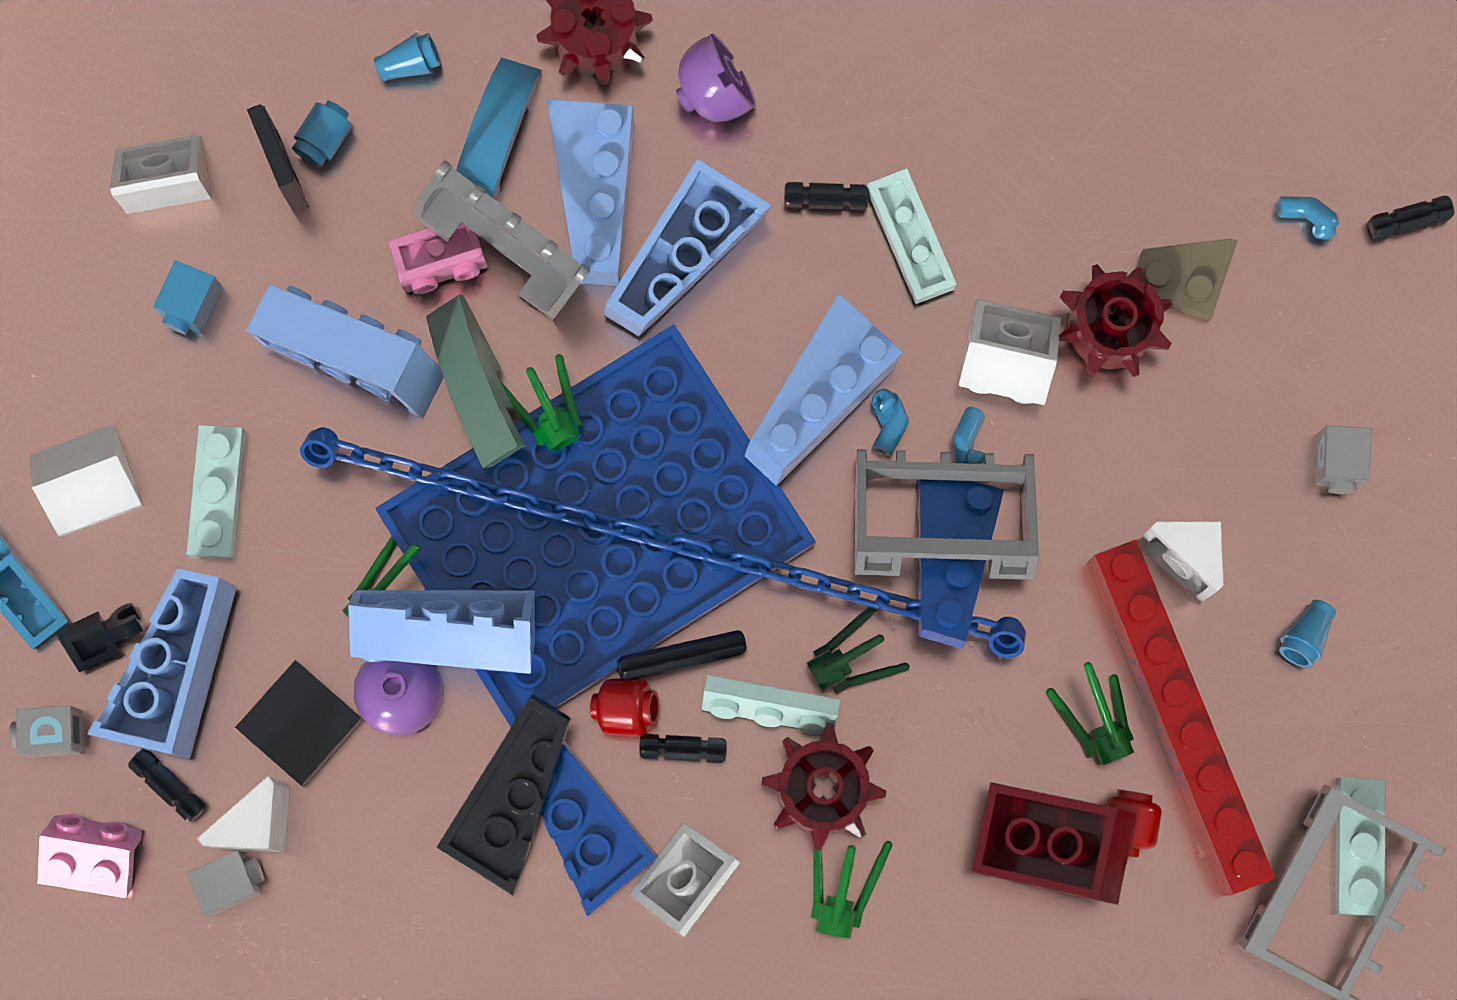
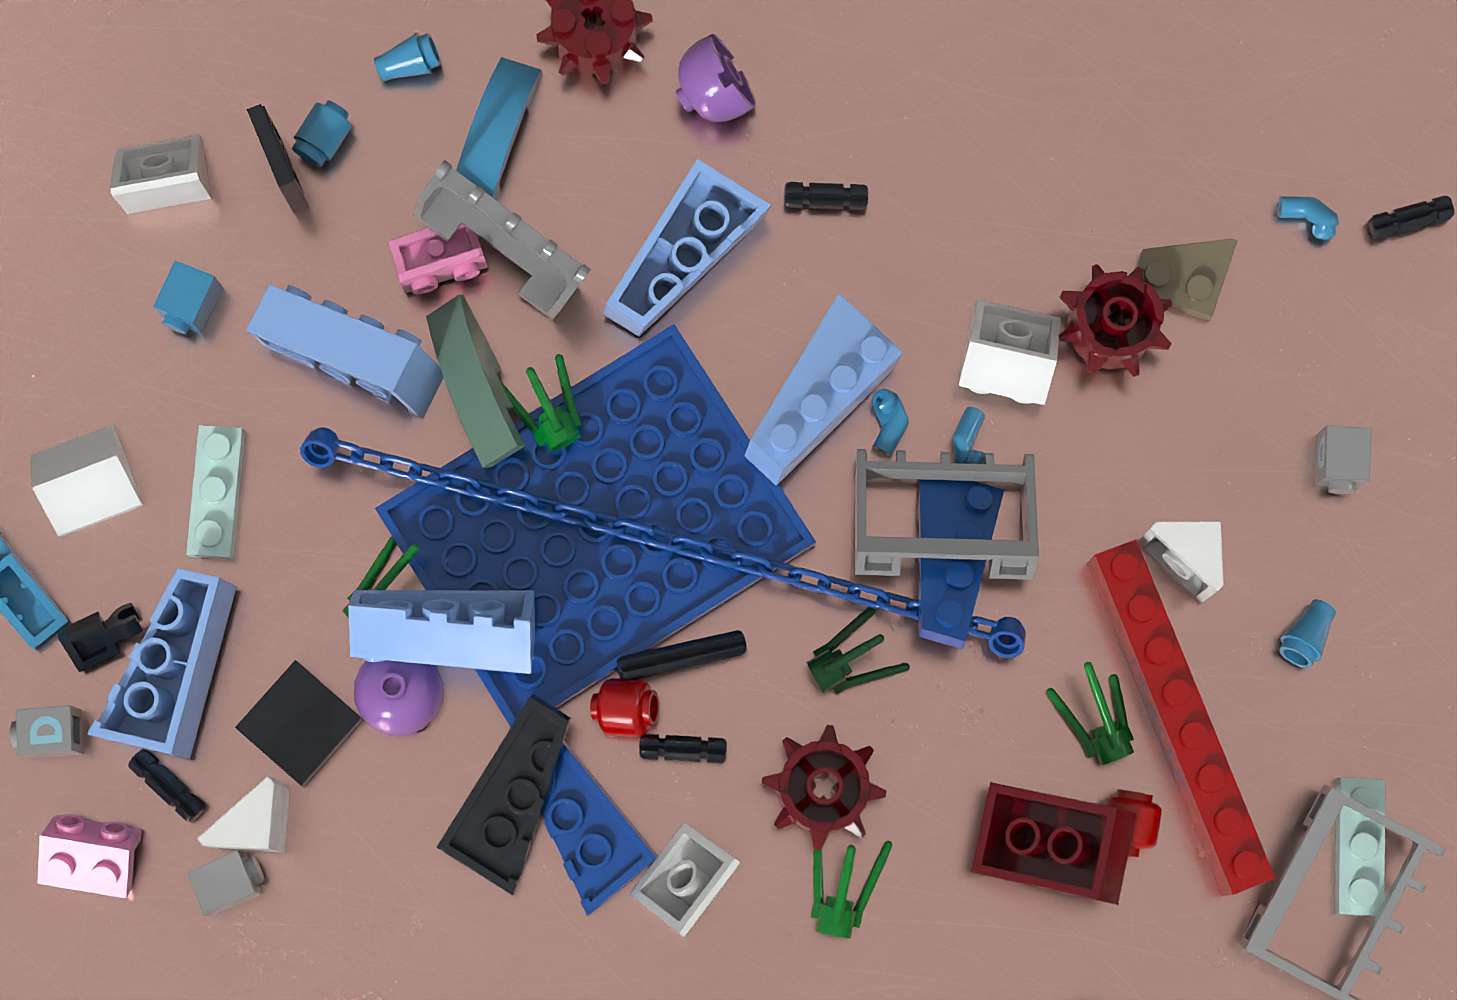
(594, 173): light blue wedge -> none
(769, 705): light aqua plate -> none
(911, 236): light aqua plate -> none

